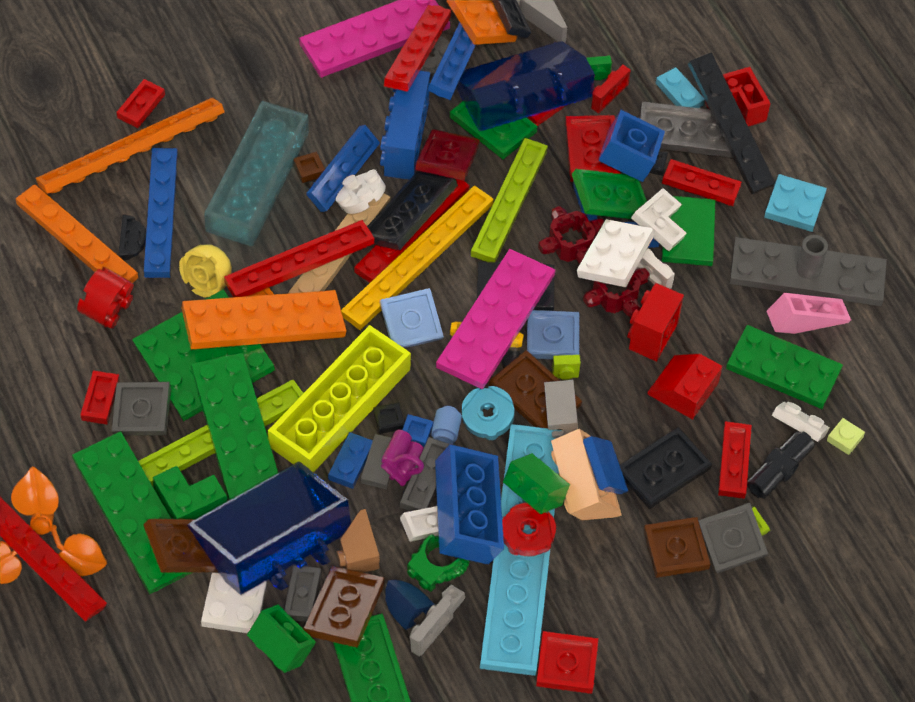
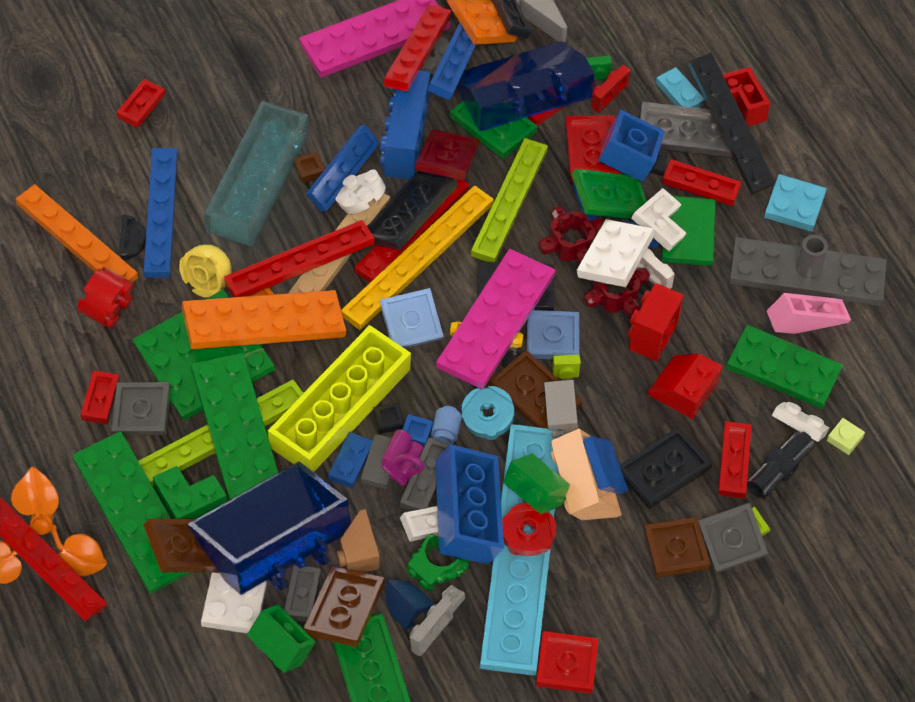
(122, 149): orange plate -> none

